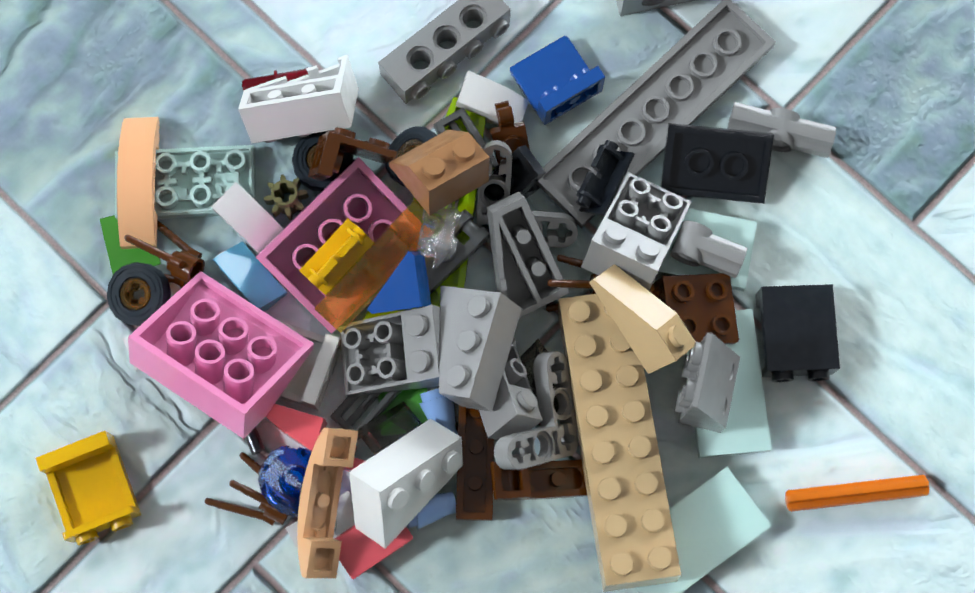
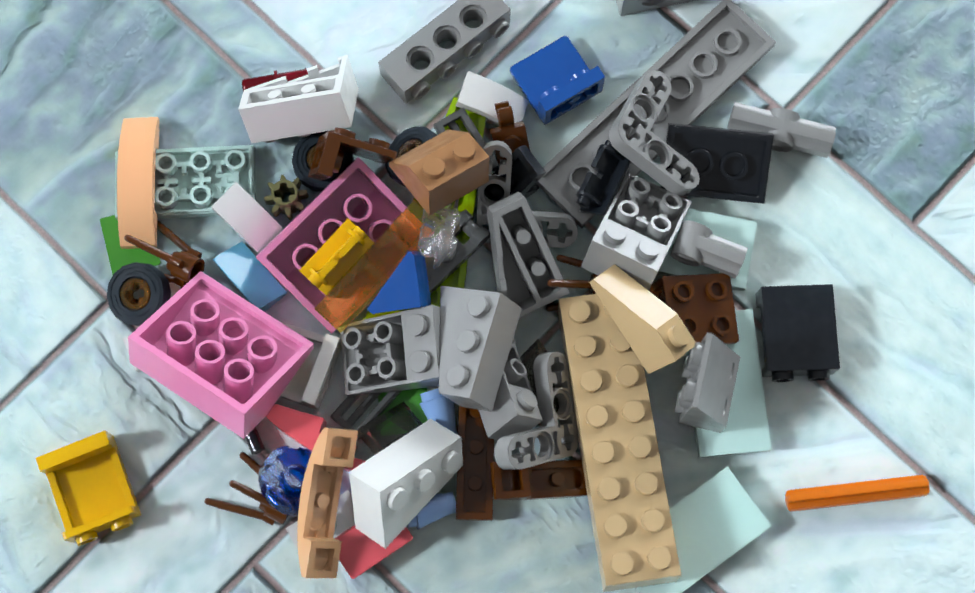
(642, 139): none -> light grey beam

